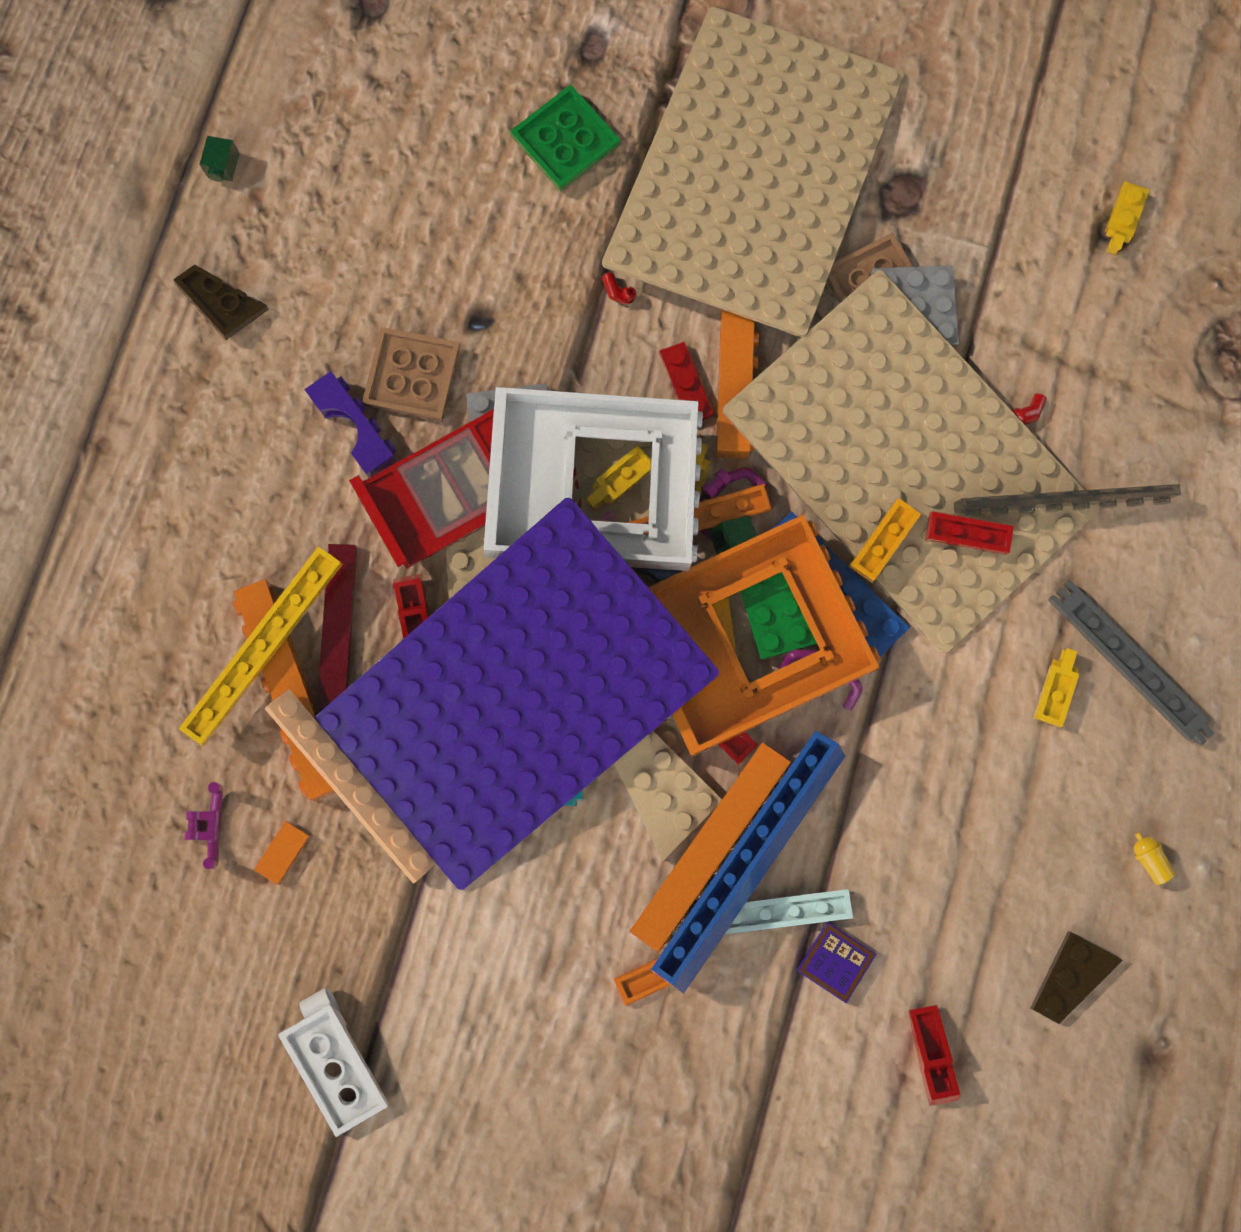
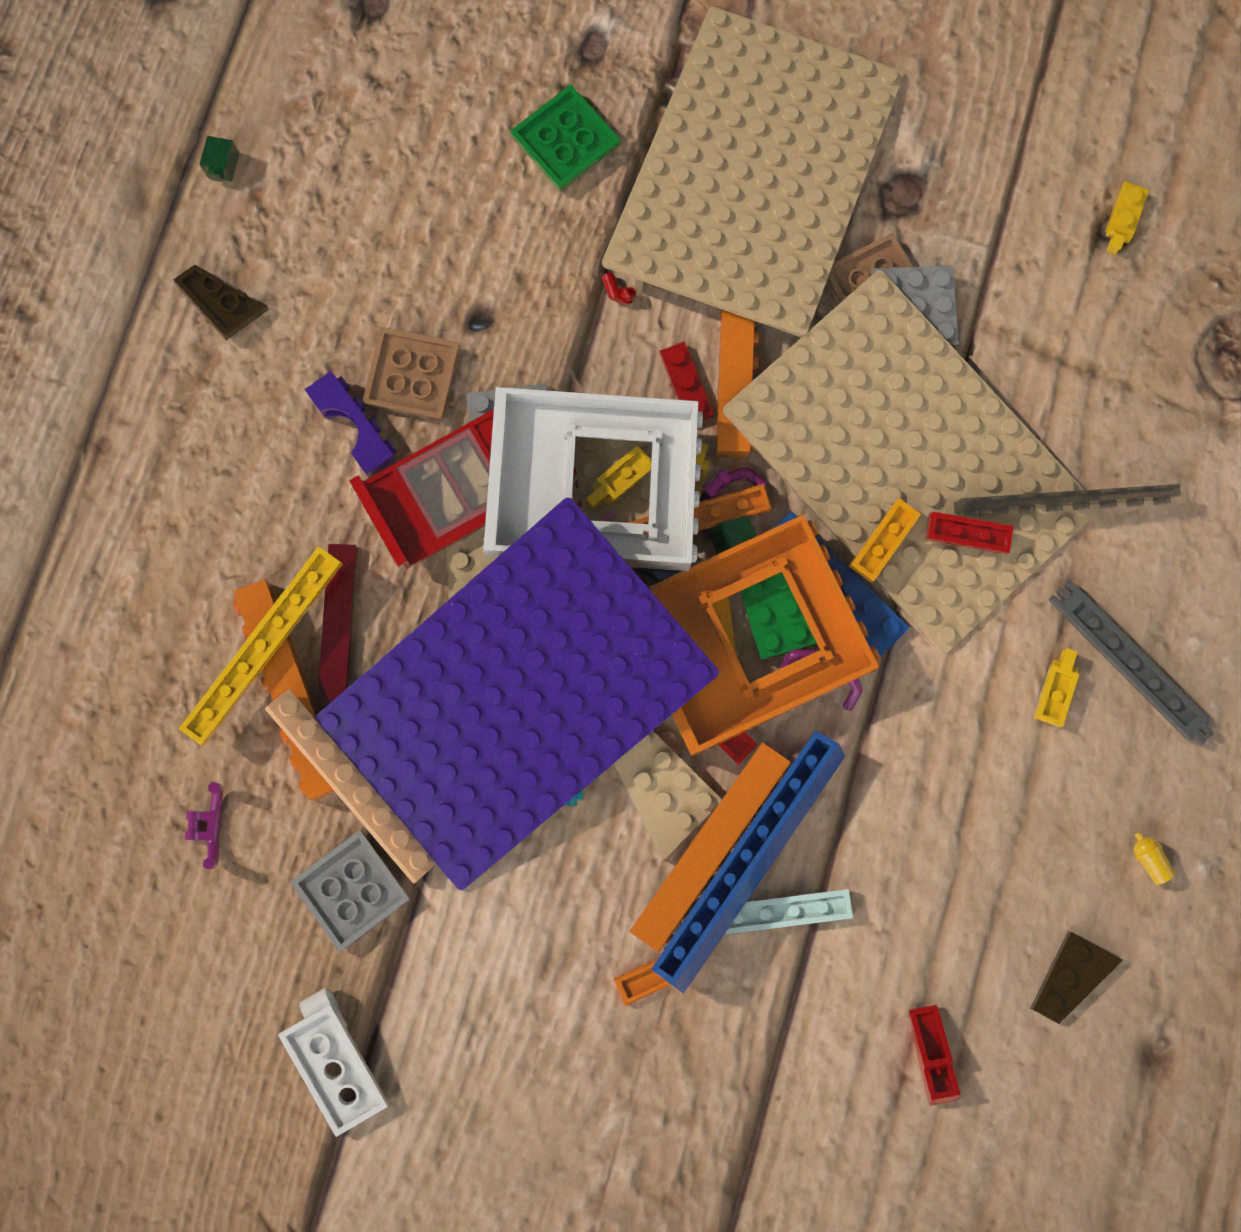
(282, 852): orange tile -> none
(350, 890): none -> light grey plate
(411, 602): red slope -> none
(836, 962): tile -> none
(1031, 413): red arm -> none

